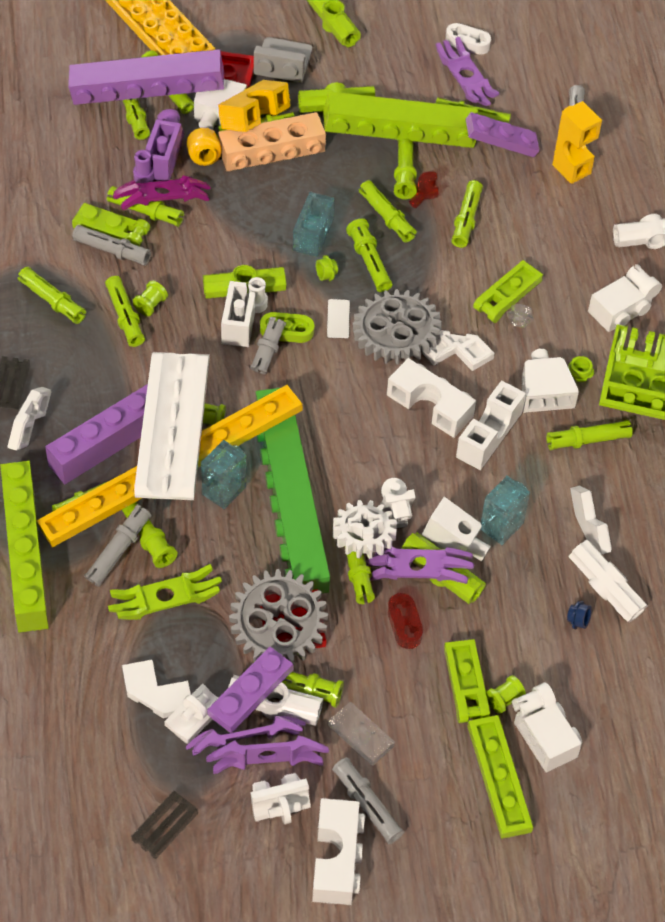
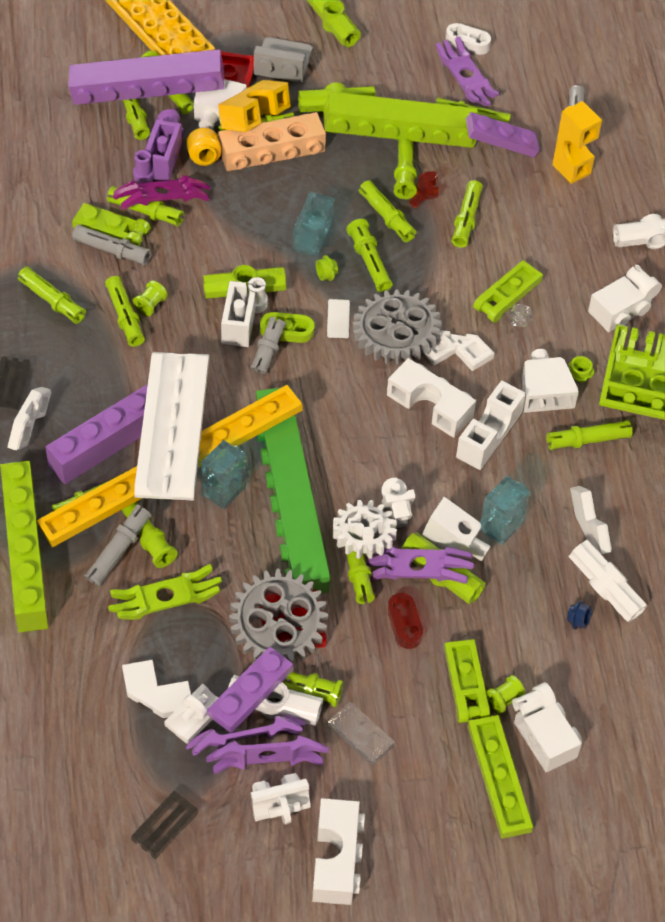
(213, 413): lime bush -> none
(346, 772): light grey pin -> none

